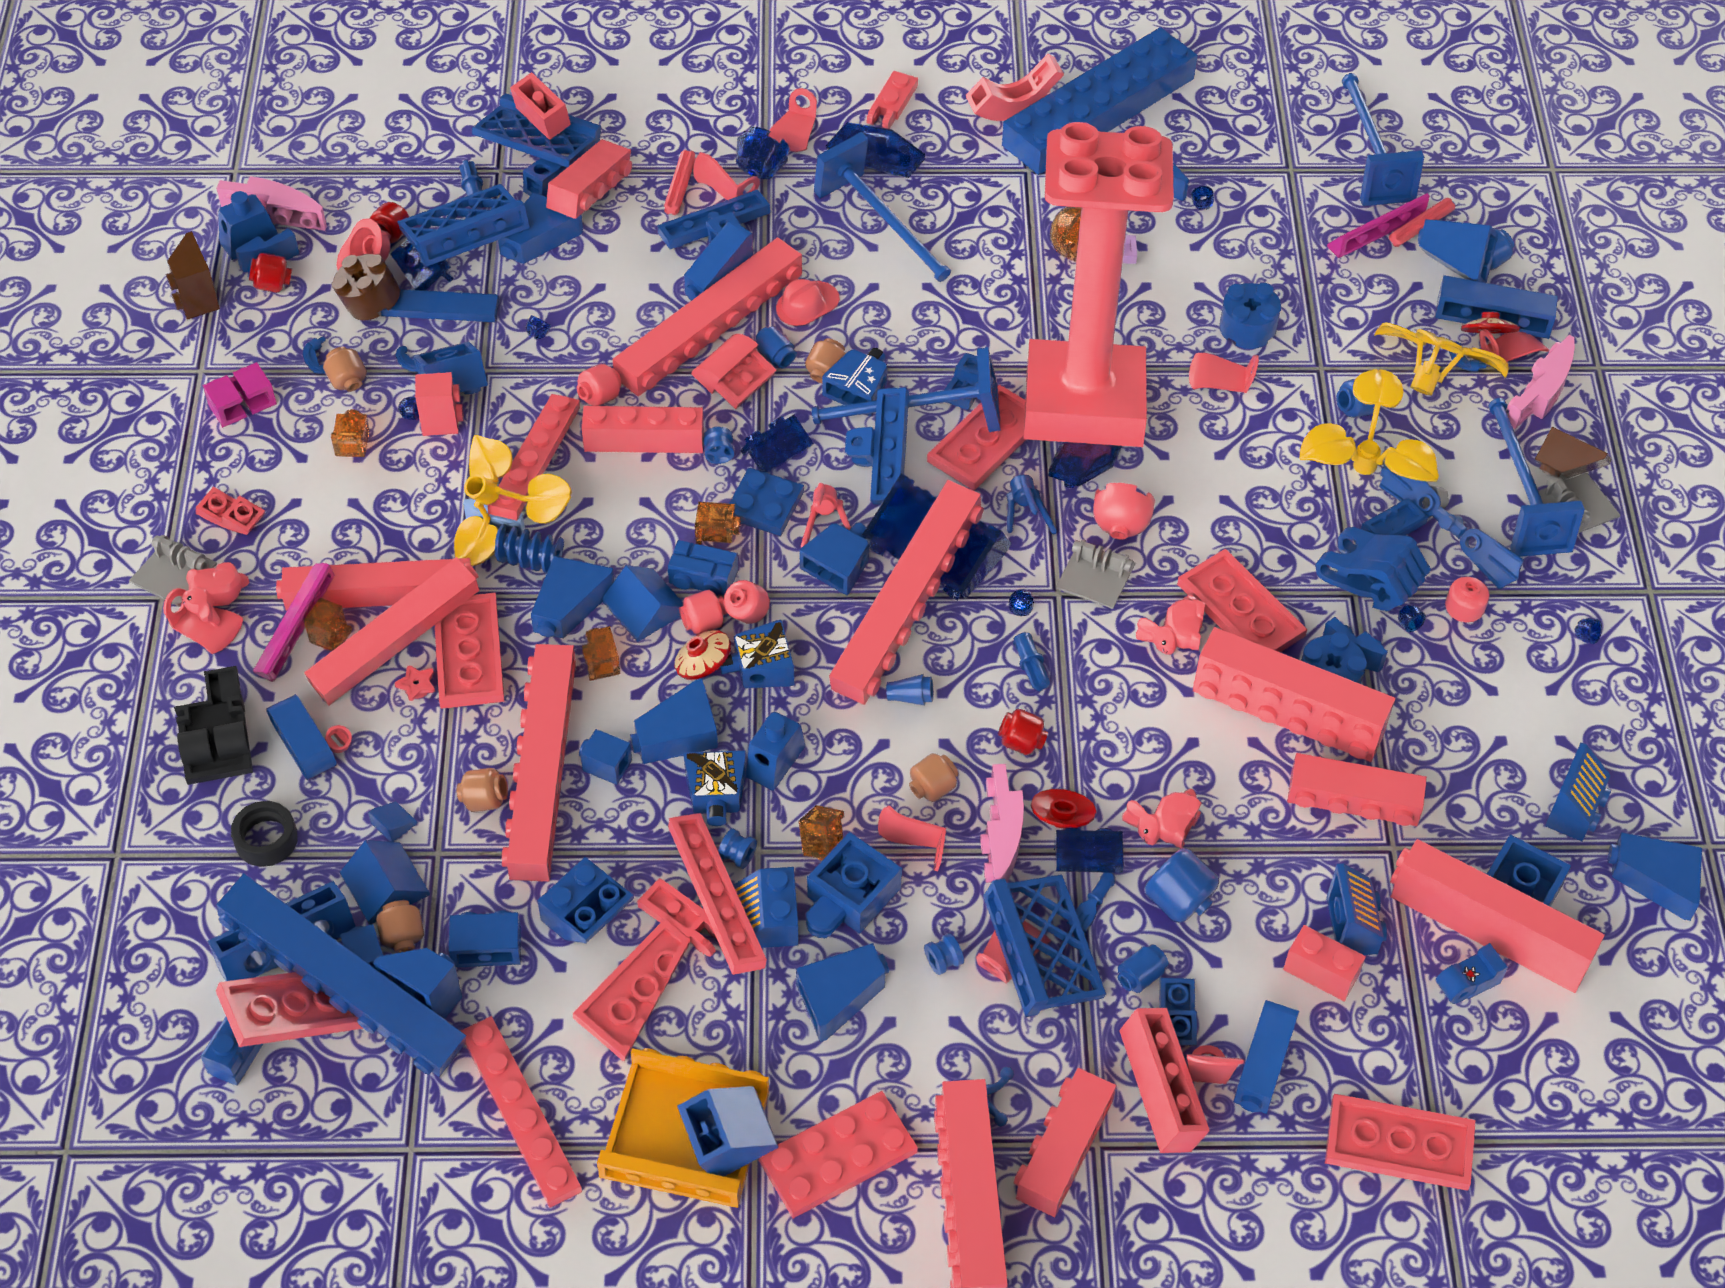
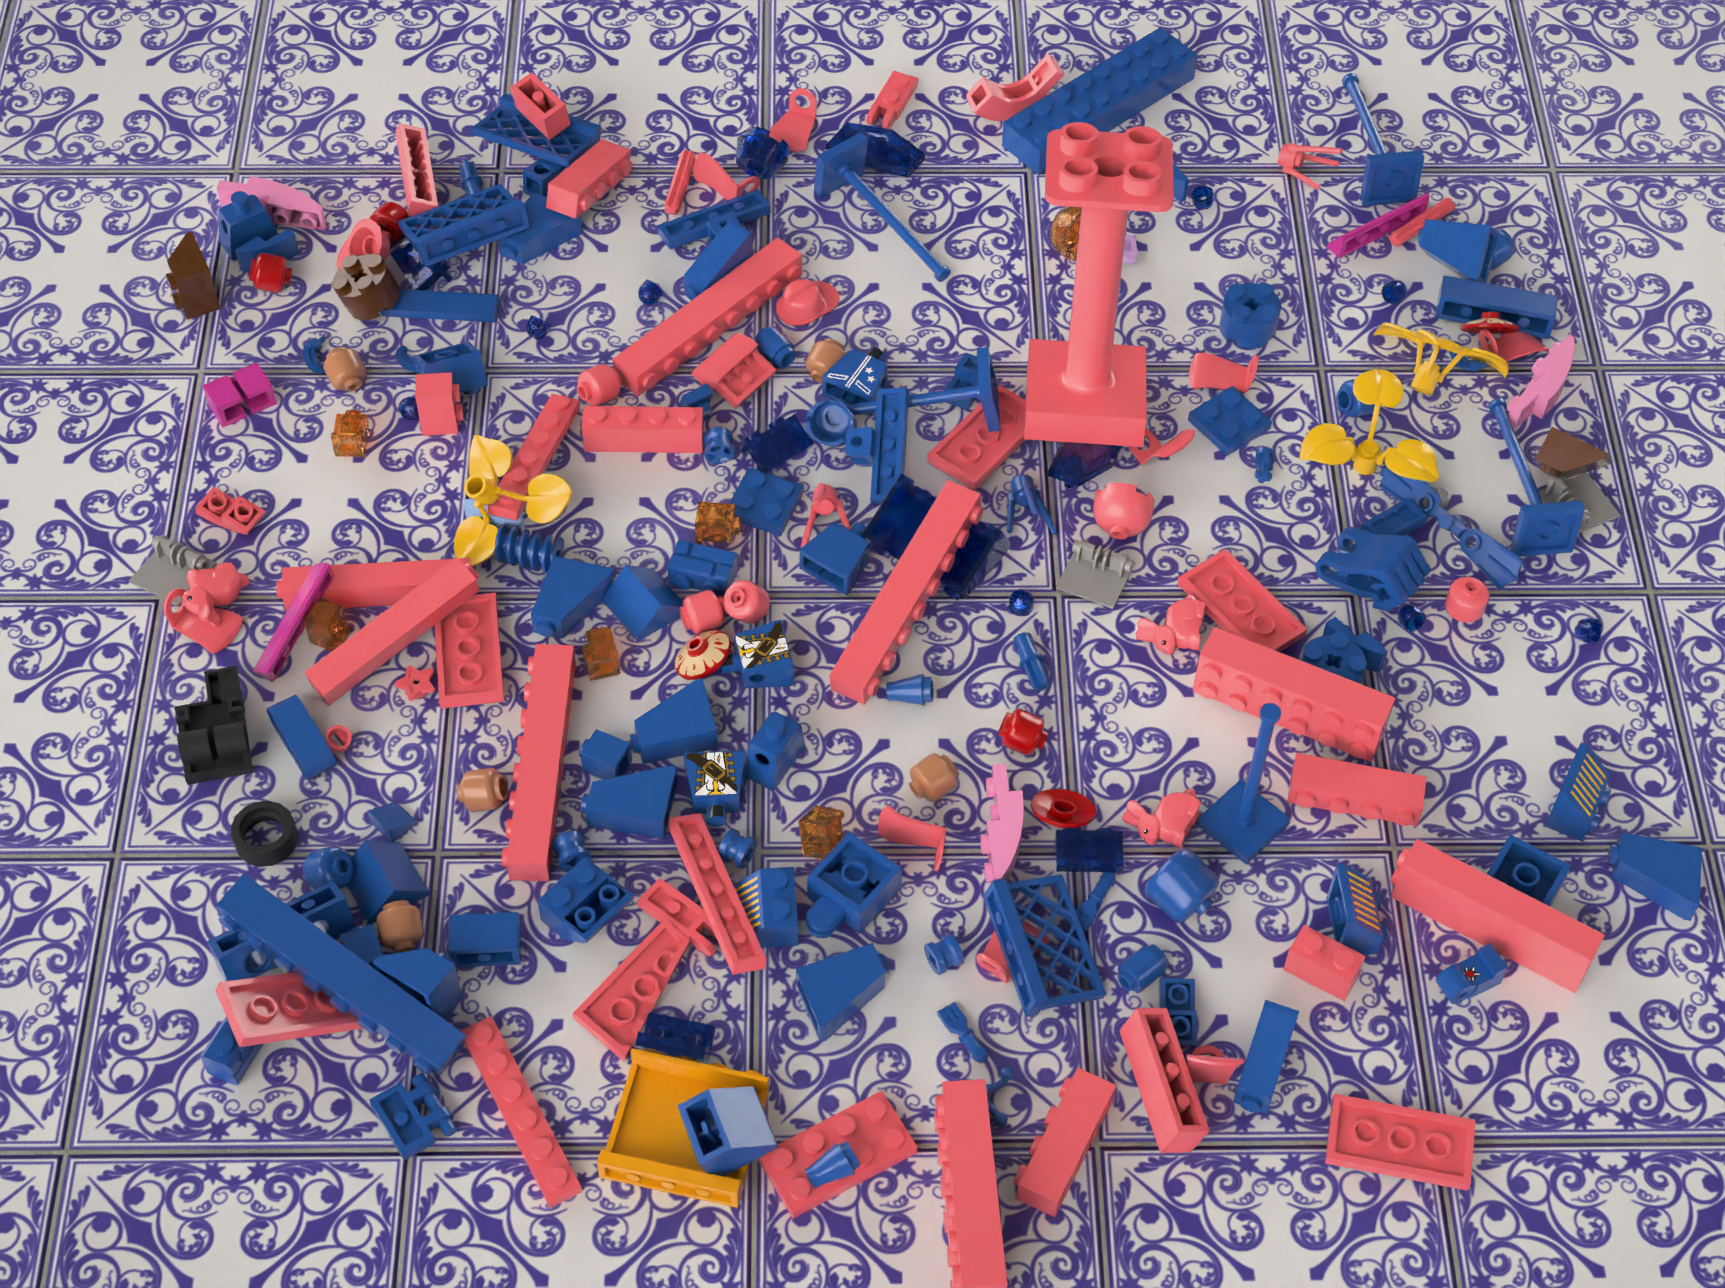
(328, 865): none -> blue head
(403, 1121): none -> blue plate
(416, 169): none -> coral brick
(570, 849): none -> blue wheel
(633, 802): none -> blue slope
(649, 292): none -> clear blue hinge
(677, 1036): none -> clear blue bracket
(698, 398): none -> blue tile
(829, 422): none -> blue hair
(833, 1165): none -> blue cone
(957, 1023): none -> blue piece
(1155, 448): none -> coral piece
(1229, 420): none -> blue plate
(1242, 817): none -> blue tile
(1264, 463): none -> blue piece
(1294, 155): none -> coral plant
(1394, 291): none -> clear blue hinge

